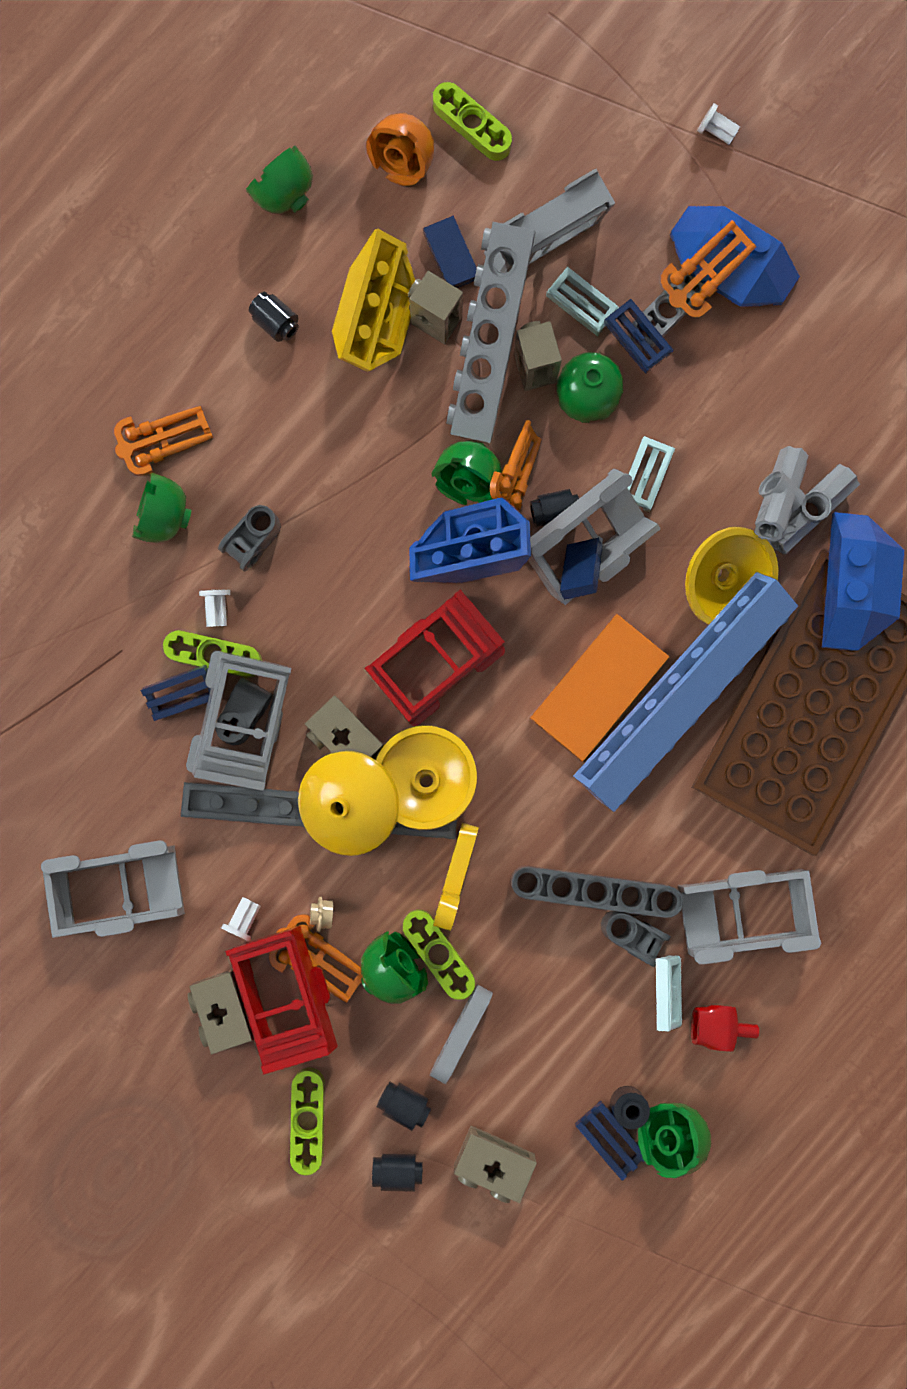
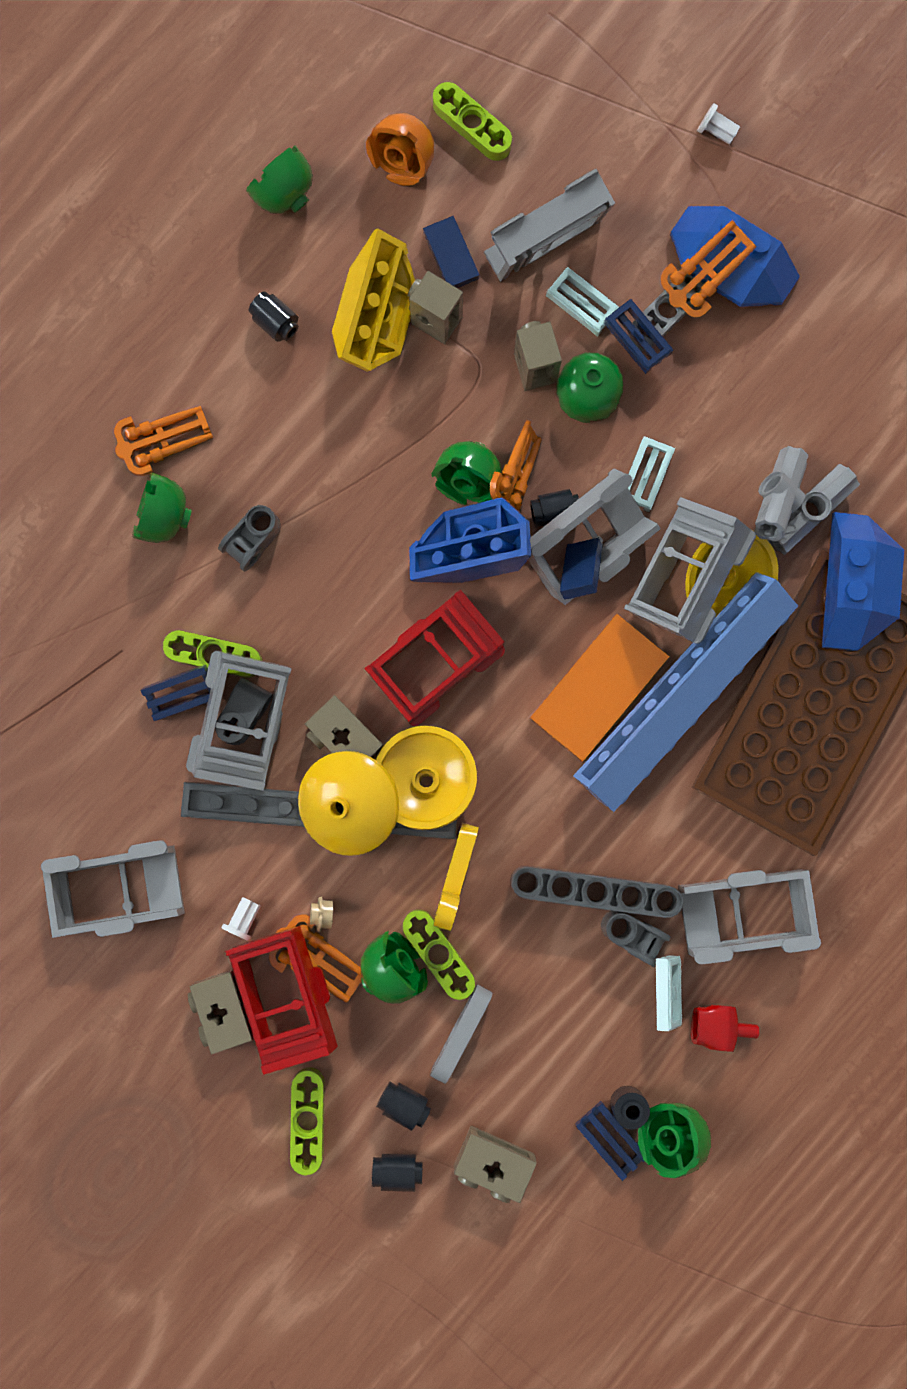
(215, 607): white piece -> none
(481, 423): light grey brick -> none
(730, 545): none -> light grey piece

